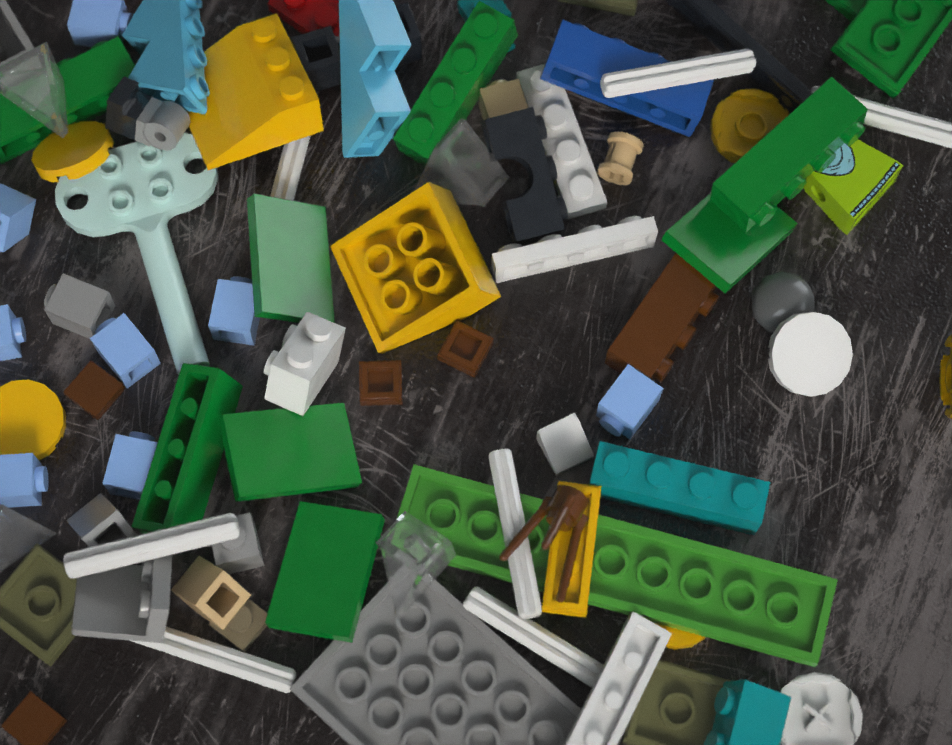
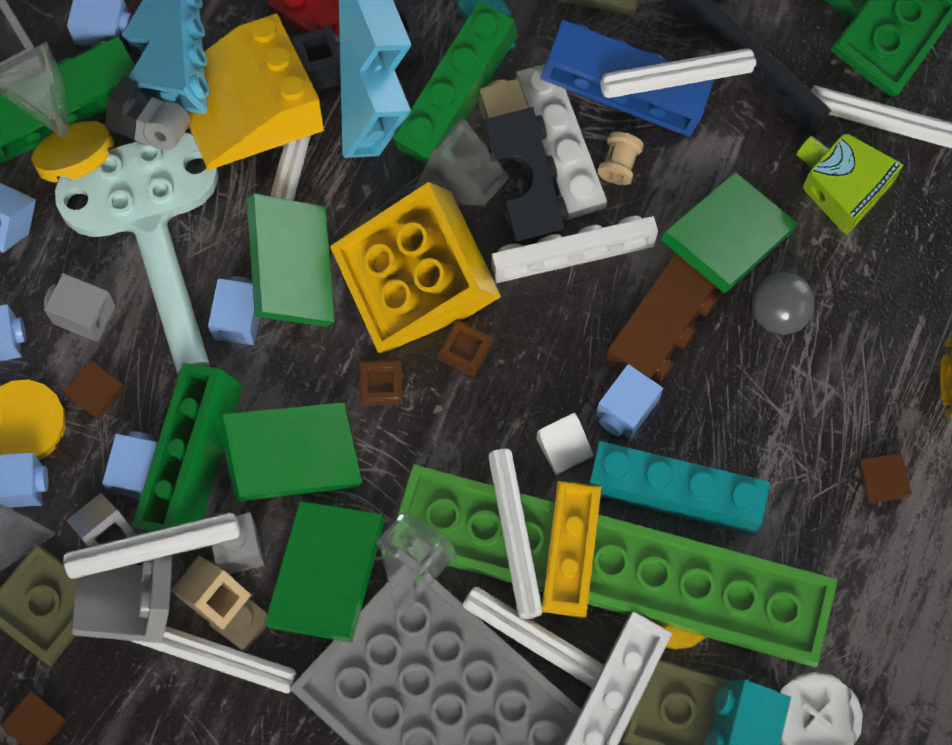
(124, 349): light blue brick -> none
(303, 363): white brick -> none
(563, 511): reddish brown plant -> none
(744, 121): yellow tile -> none
(789, 155): green brick -> none
(810, 353): white tile -> none
(884, 478): none -> reddish brown tile

